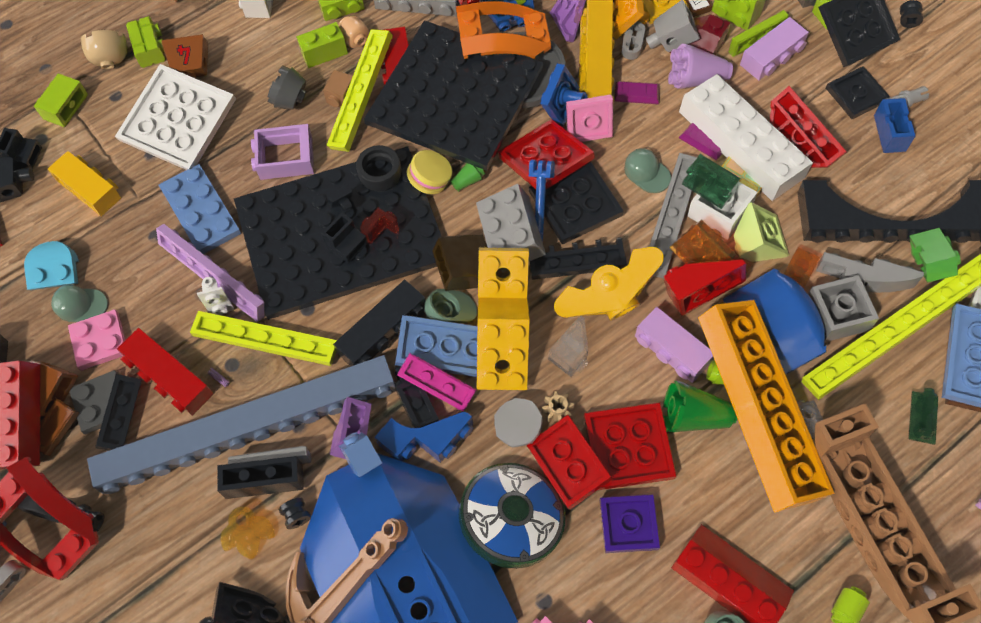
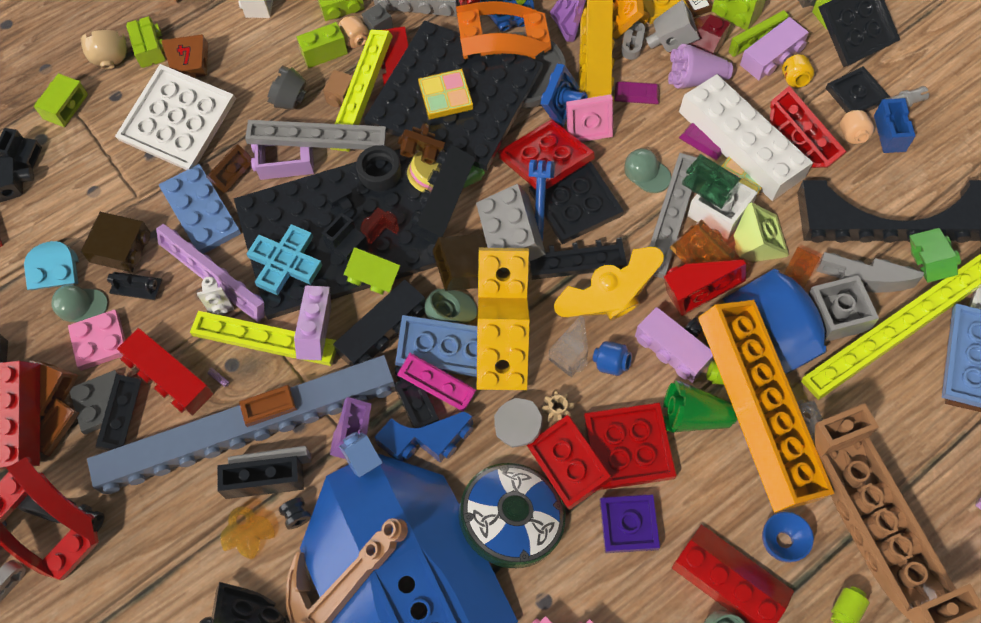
(85, 182): yellow brick -> none
(116, 242): none -> dark brown brick
(134, 285): none -> black hinge
(230, 168): none -> reddish brown plate
(267, 405): none -> dark orange tile
(284, 259): none -> medium azure plate
(312, 323): none -> lavender brick
(314, 134): none -> light grey plate
(371, 270): none -> lime brick
(377, 18): none -> dark grey brick
(422, 141): none -> reddish brown hips
(442, 194): none -> black brick
(445, 94): none -> tile
(612, 358): none -> blue head
(694, 327): none -> black bush
(797, 71): none -> yellow head
(798, 531): none -> blue piece
(856, 127): none -> light nougat head
(911, 14): black wheel -> none
(923, 416): clear green hinge -> none

